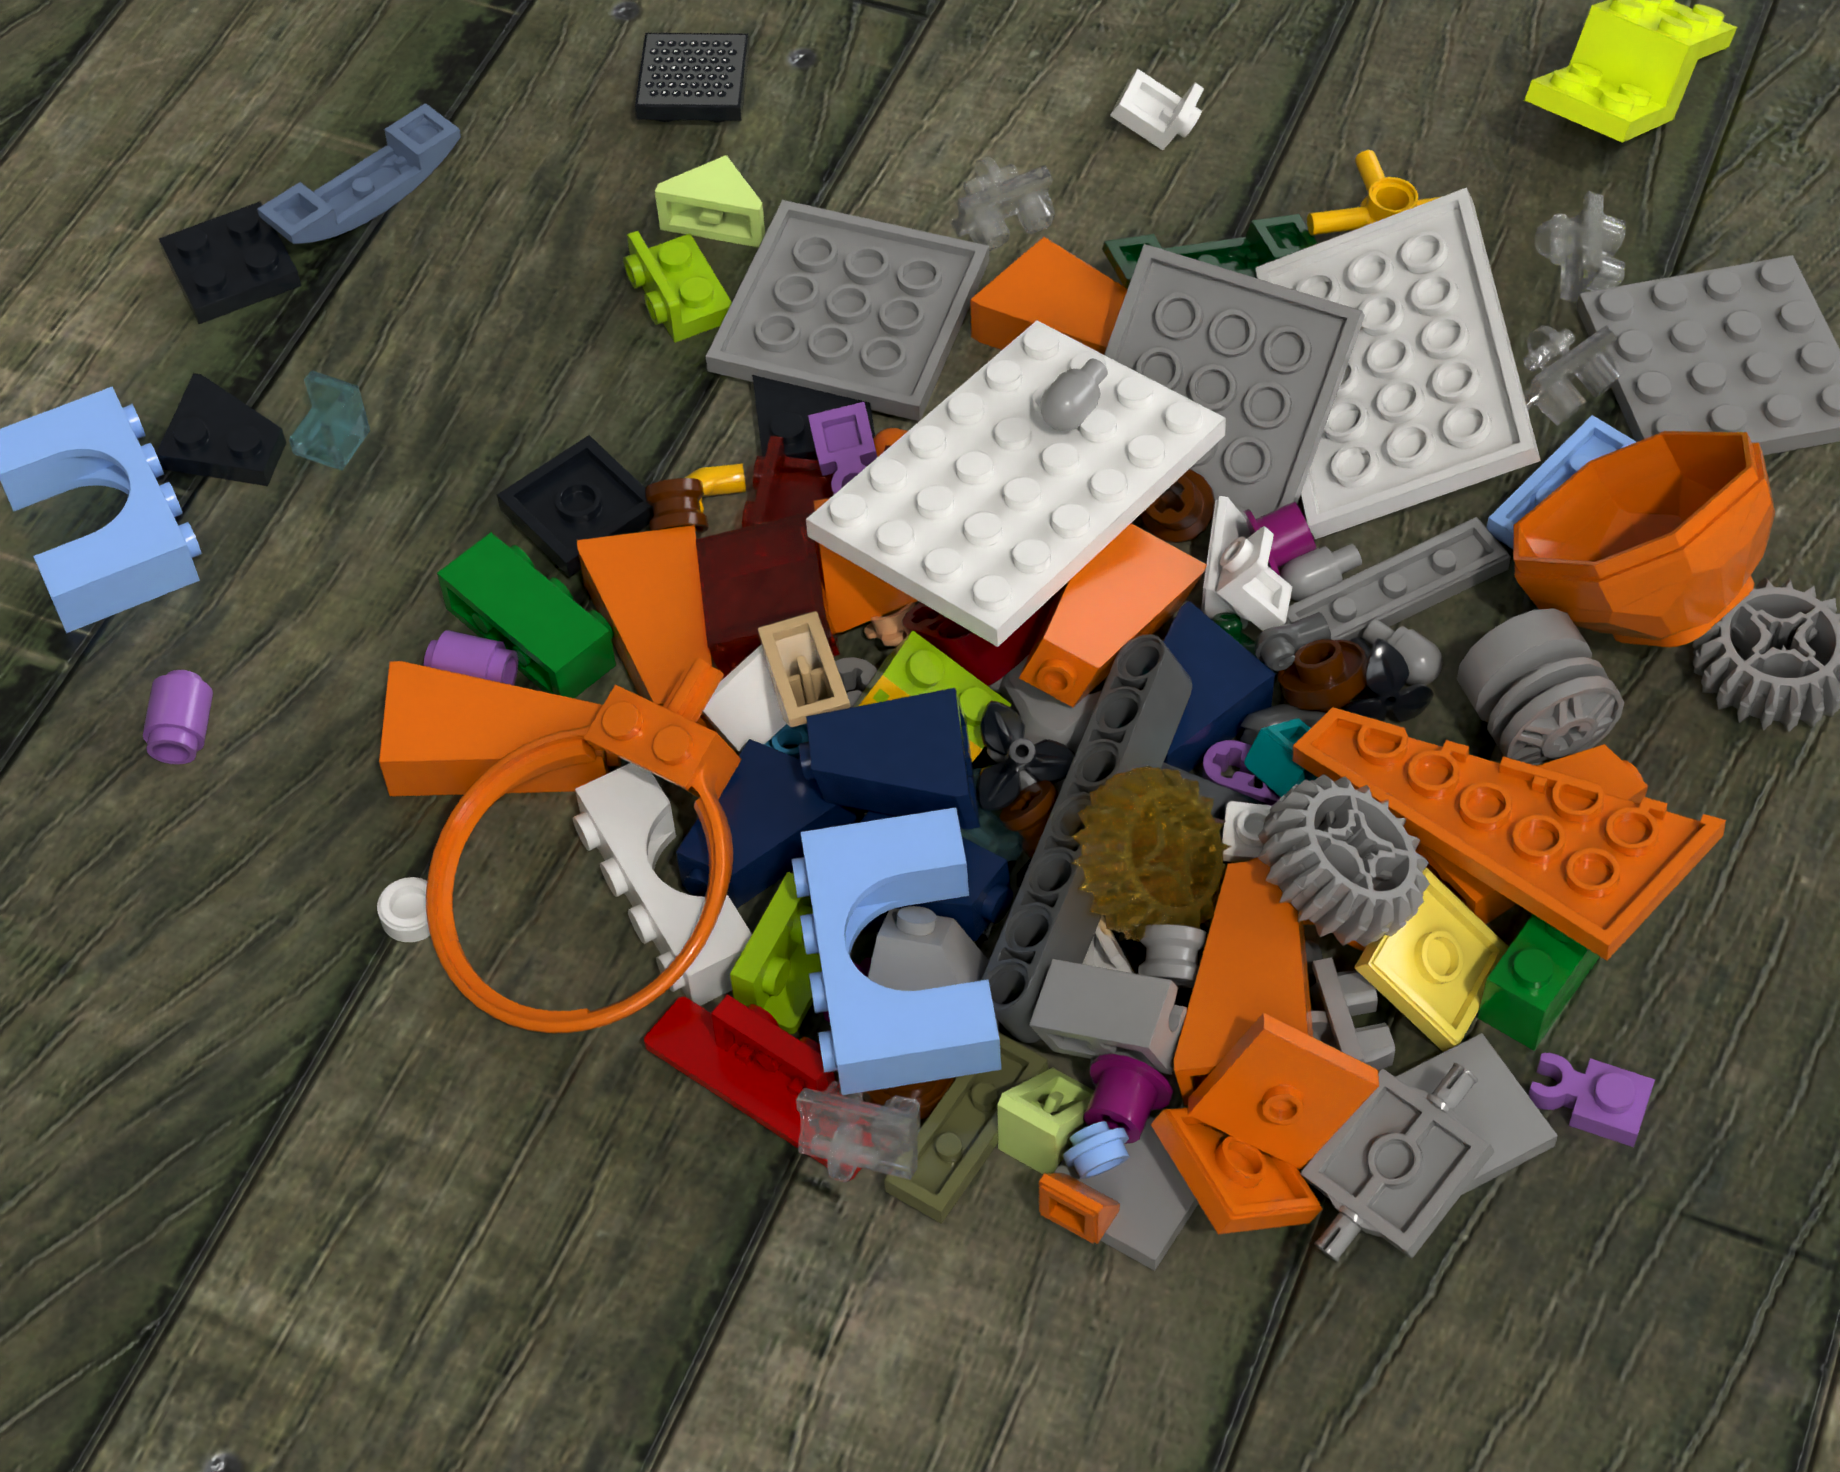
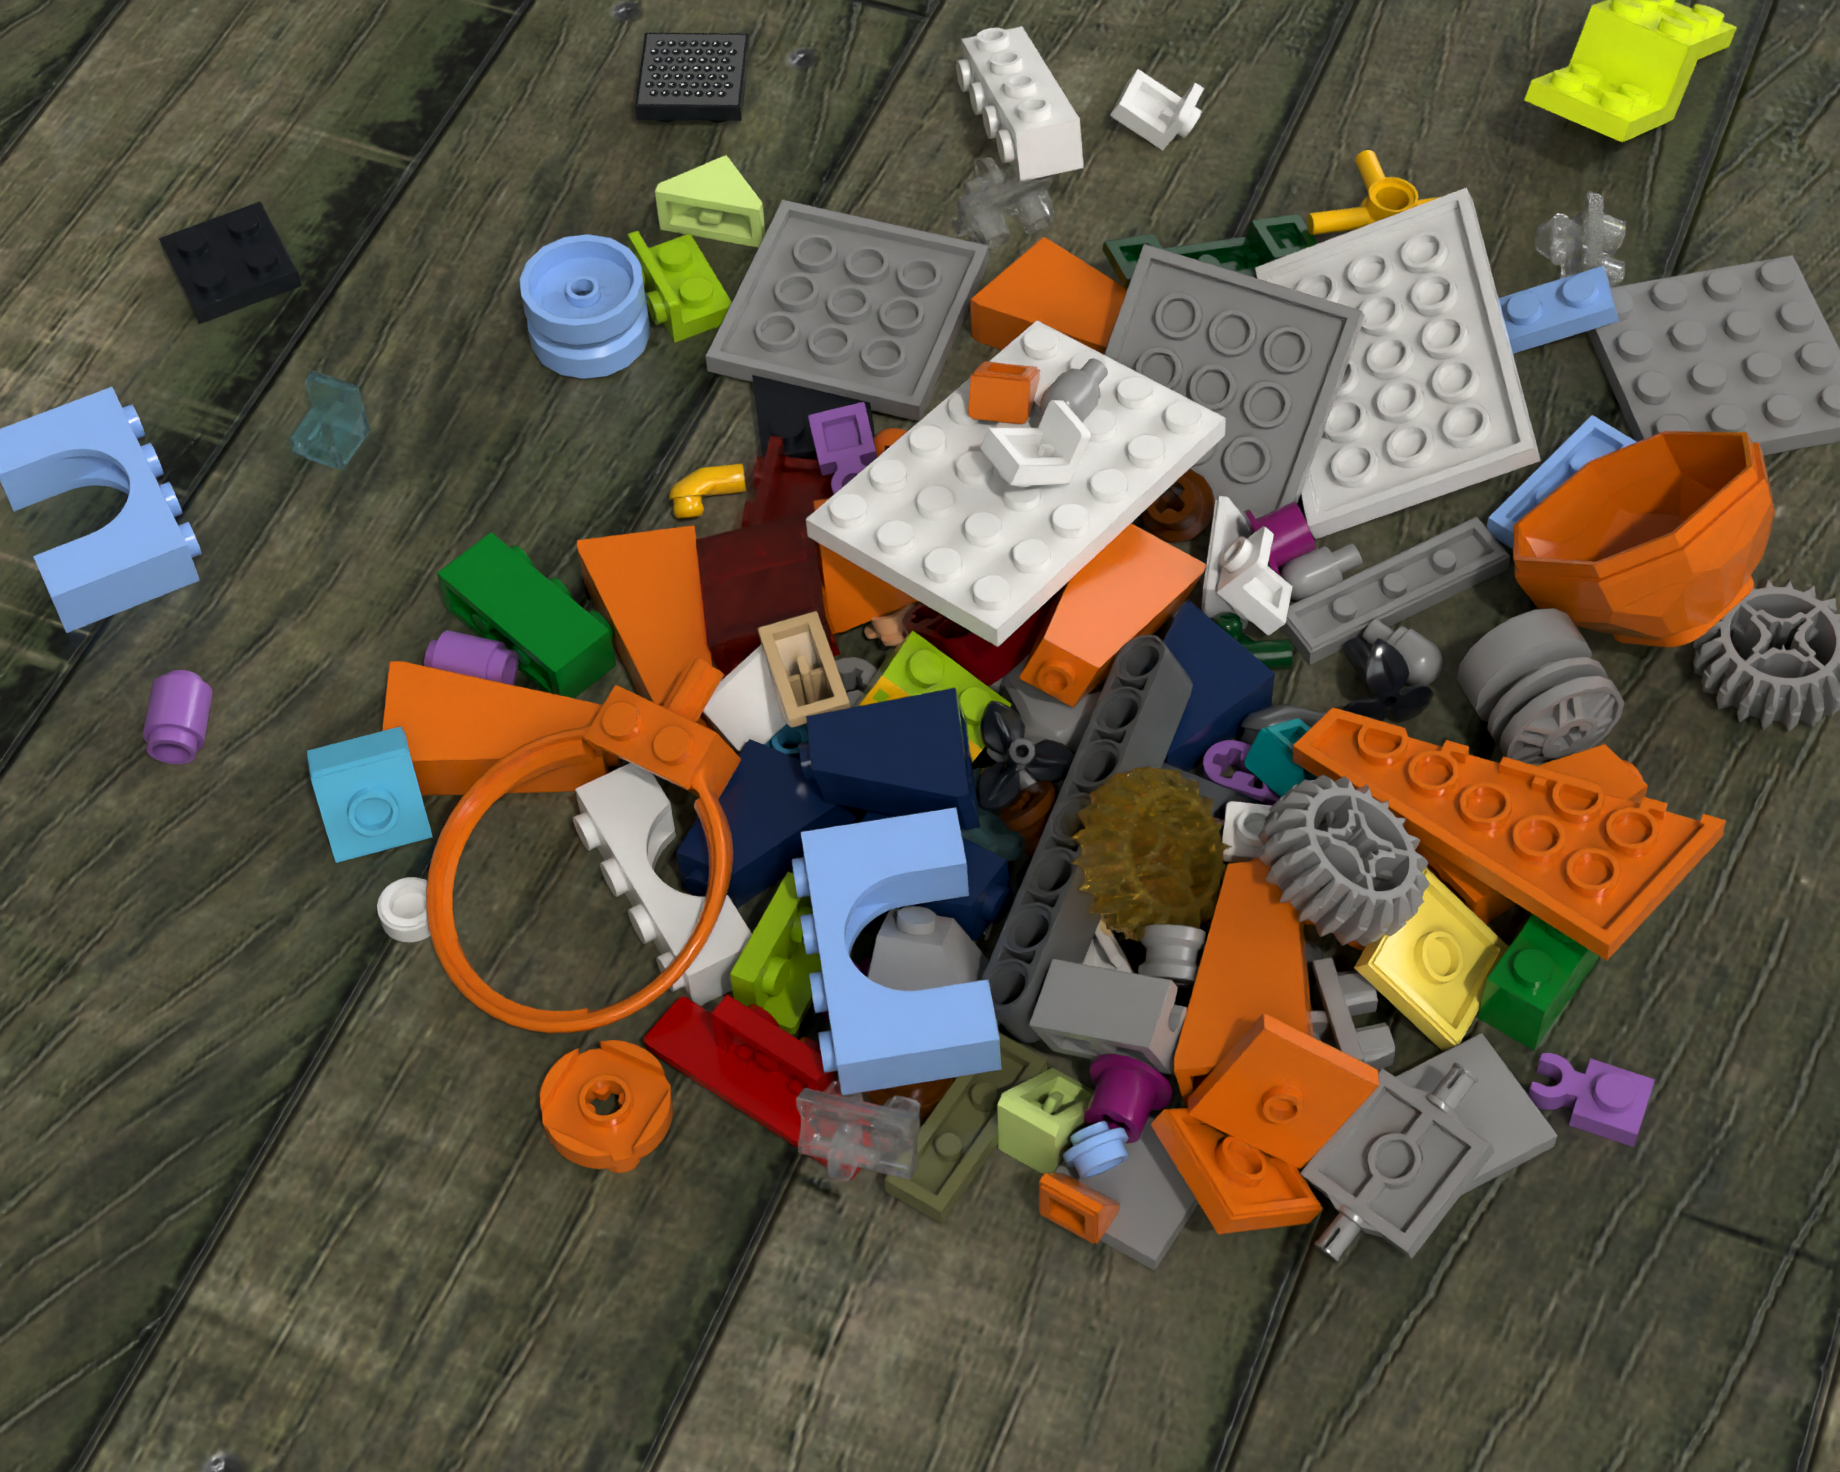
(220, 437): black wing -> none
(368, 794): none -> medium azure piece
(370, 187): sand blue slope -> none
(575, 499): black plate -> none
(585, 306): none -> light blue wheel
(613, 1139): none -> orange plate
(676, 504): reddish brown wheel -> none
(1003, 392): none -> orange slope
(1020, 103): none -> white brick
(1039, 454): none -> white bracket
(1280, 643): dark grey arm -> none
(1324, 675): reddish brown plate -> none
(1558, 309): none -> light blue plate
(1588, 361): clear hips -> none

